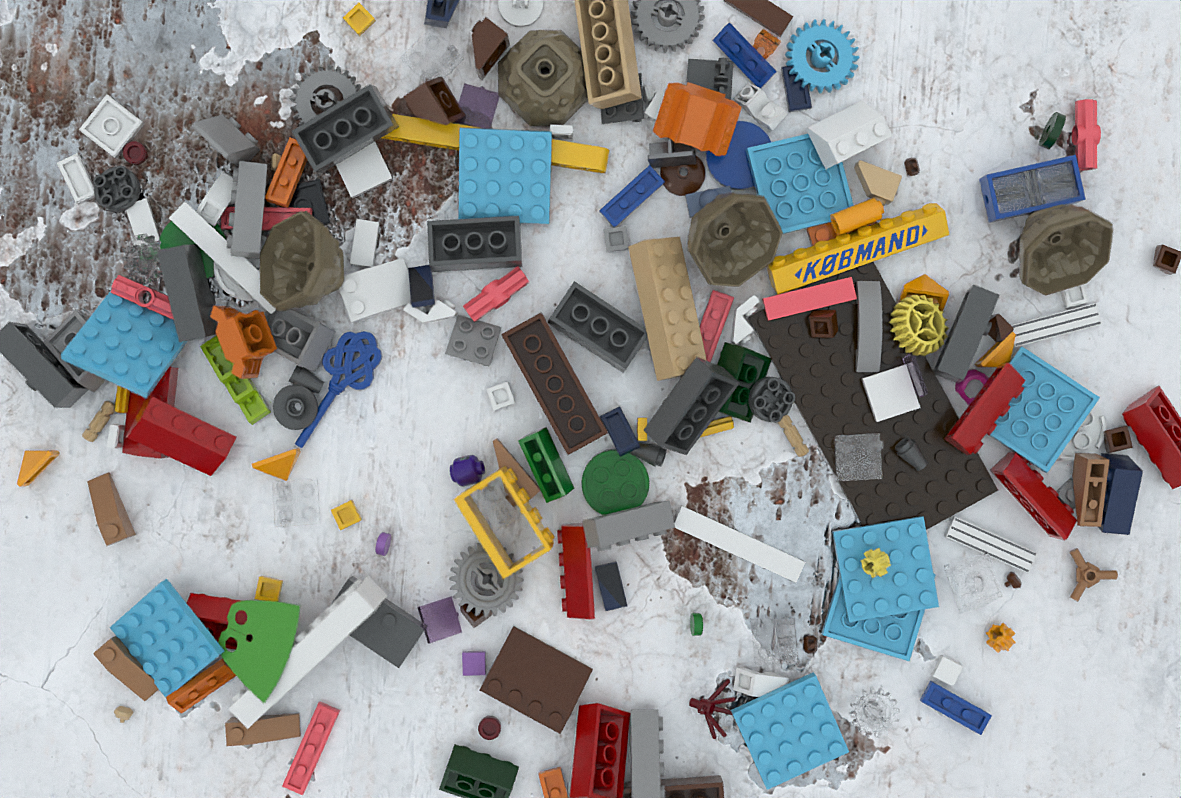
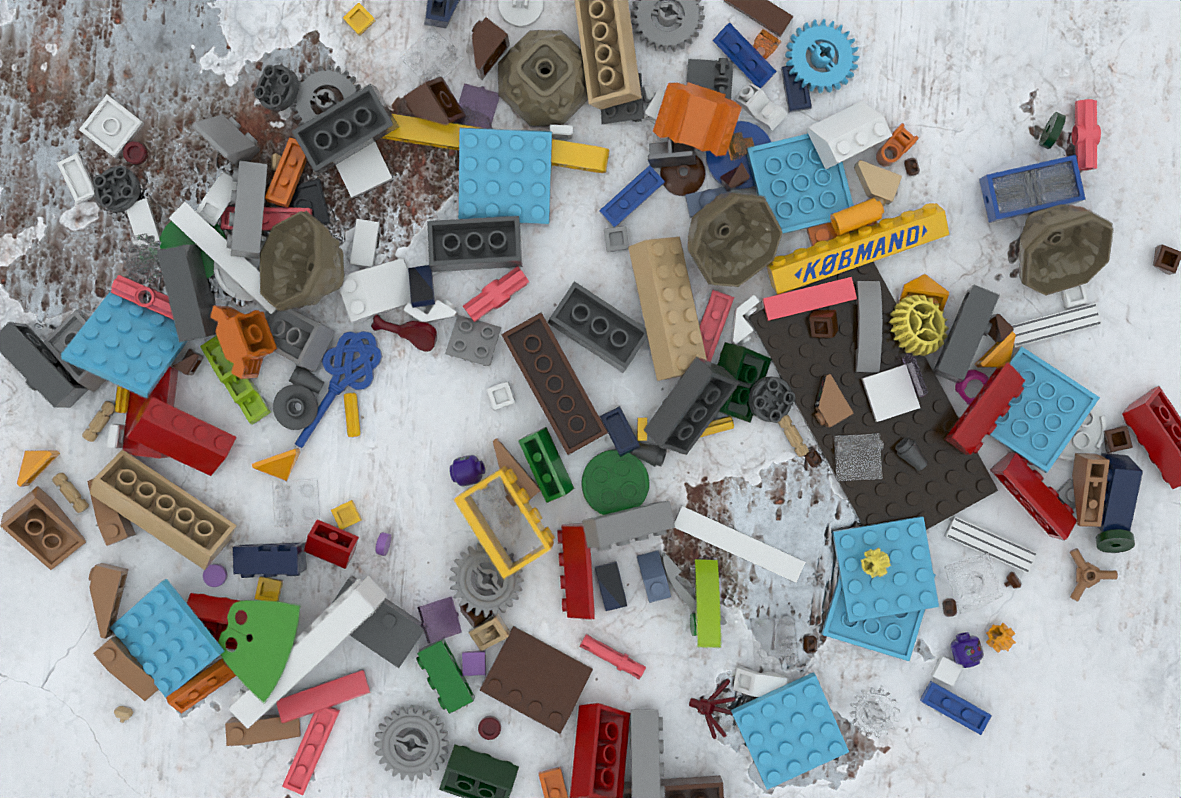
(42, 528): none -> medium nougat slope
(70, 492): none -> tan axle
(106, 594): none -> medium nougat slope
(162, 509): none -> tan brick
(189, 362): none -> reddish brown slope
(215, 575): none -> medium lavender tile
(269, 559): none -> dark blue wedge
(277, 88): none -> dark grey tile
(323, 696): none -> coral tile
(331, 544): none -> red brick
(352, 415): none -> yellow axle
(389, 738): none -> light grey gear
(419, 333): none -> dark red piece
(445, 676): none -> green brick
(489, 632): none -> tan slope
(612, 656): none -> coral pin
(653, 576): none -> sand blue slope
(672, 571): none -> light grey slope
(707, 604): none -> lime slope
(735, 178): none -> reddish brown slope
(738, 146): none -> clear orange tile
(813, 458): none -> reddish brown rock
(830, 403): none -> medium nougat slope
(898, 144): none -> orange piece
(949, 607): none -> reddish brown rock
(967, 650): none -> dark purple head
(1115, 541): none -> dark green piece

